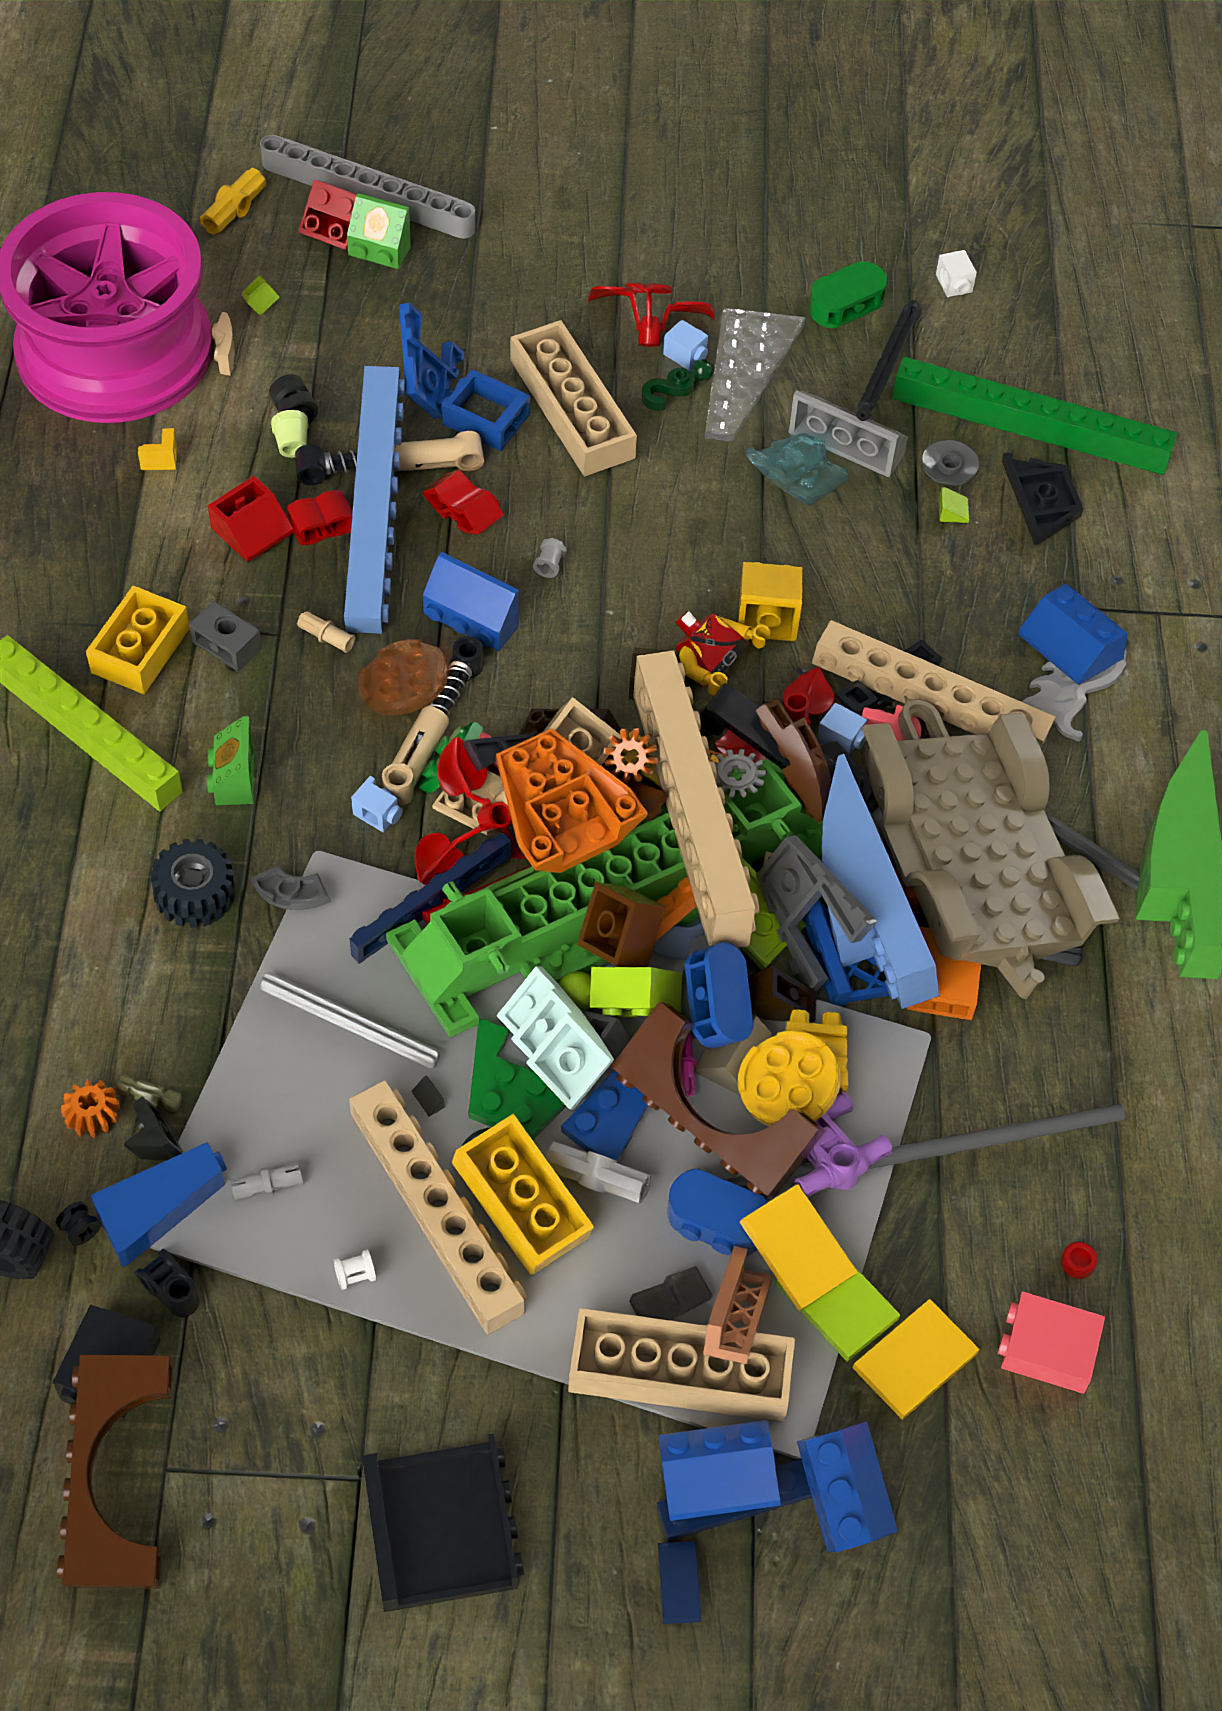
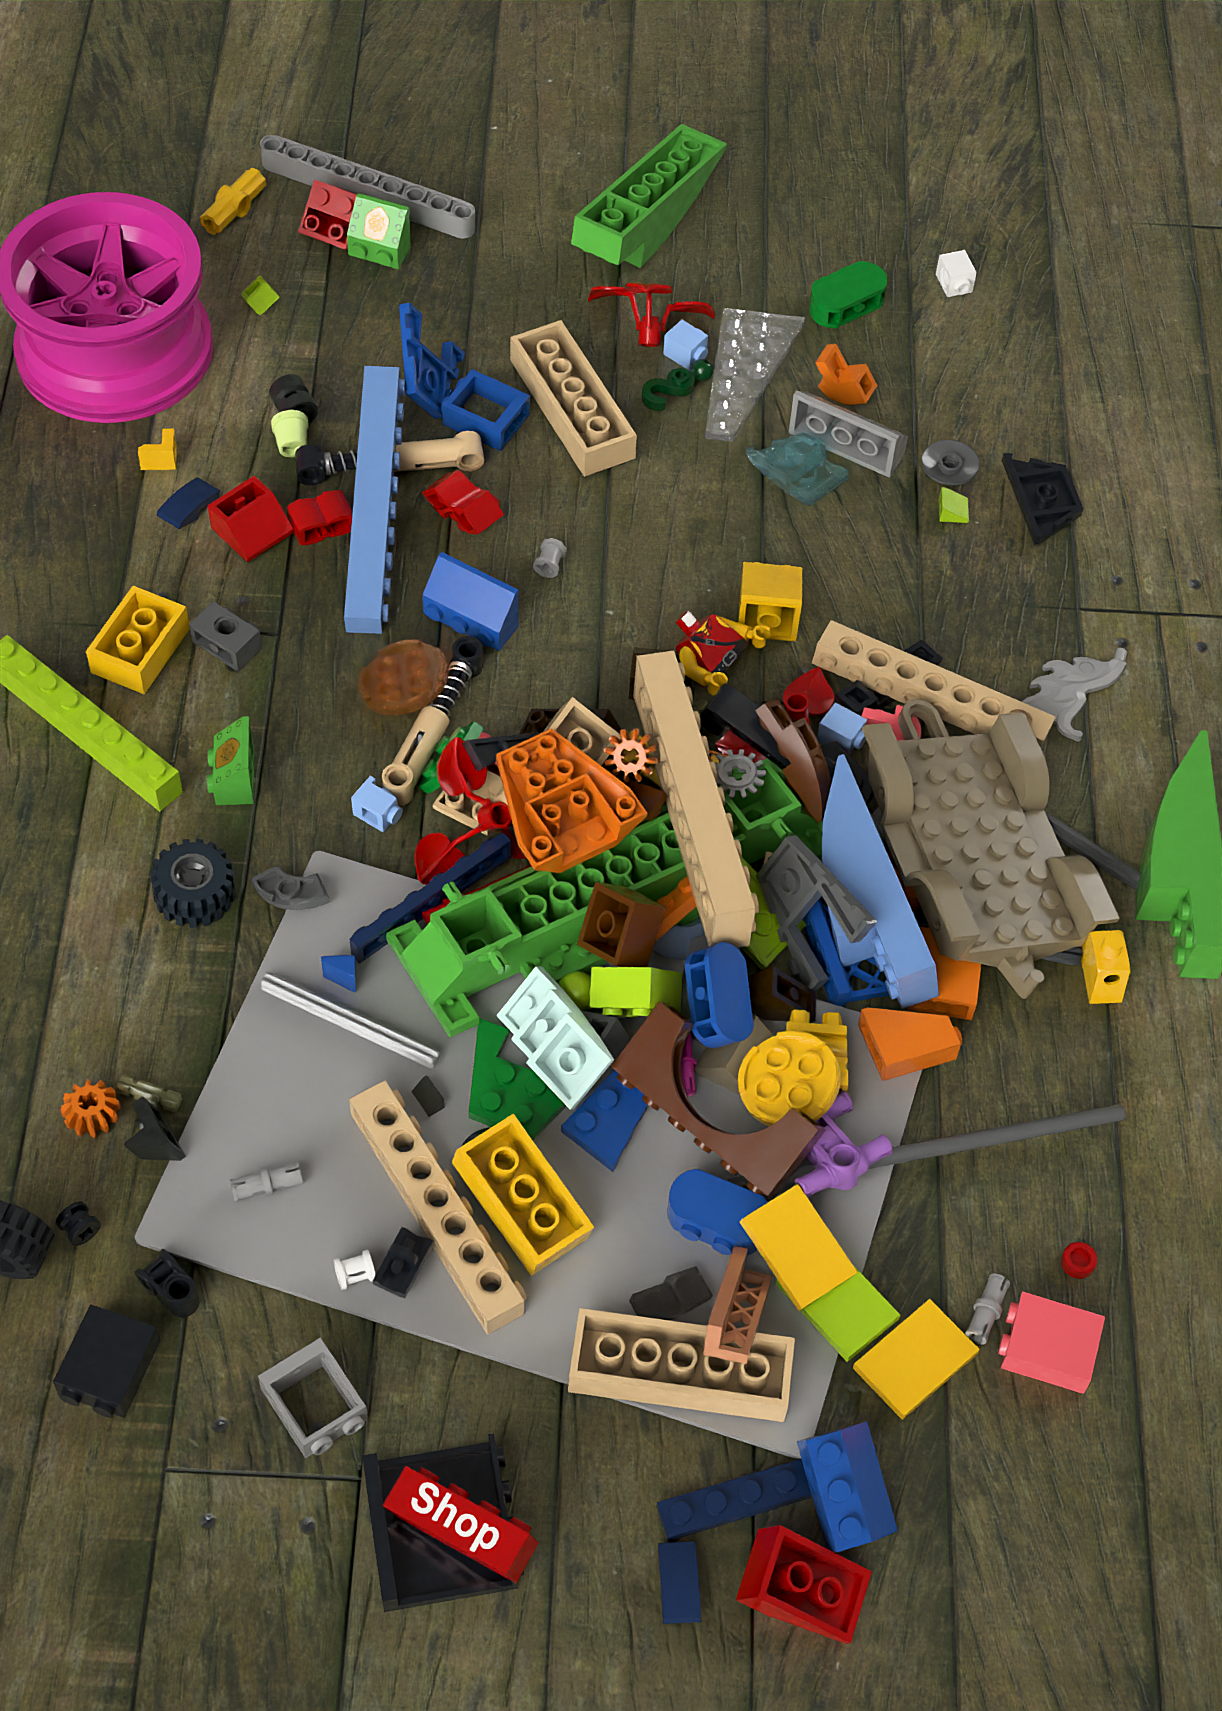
(105, 1392): reddish brown arch -> none
(157, 1199): blue slope -> none
(186, 502): none -> dark blue slope
(224, 341): tan slope -> none
(297, 1368): none -> light grey window
(326, 631): tan axle -> none
(340, 970): none -> blue slope
(403, 1263): none -> black hips
(461, 1523): none -> red brick
(598, 1172): light grey piece -> none
(649, 199): none -> bright green slope
(719, 1470): blue slope -> none
(803, 1584): none -> red slope
(844, 382): none -> orange brick
(887, 361): black piece -> none
(908, 1040): none -> orange slope
(987, 1309): none -> light grey pin
(1034, 415): green brick -> none
(1074, 634): blue slope -> none
(1105, 956): none -> yellow torso

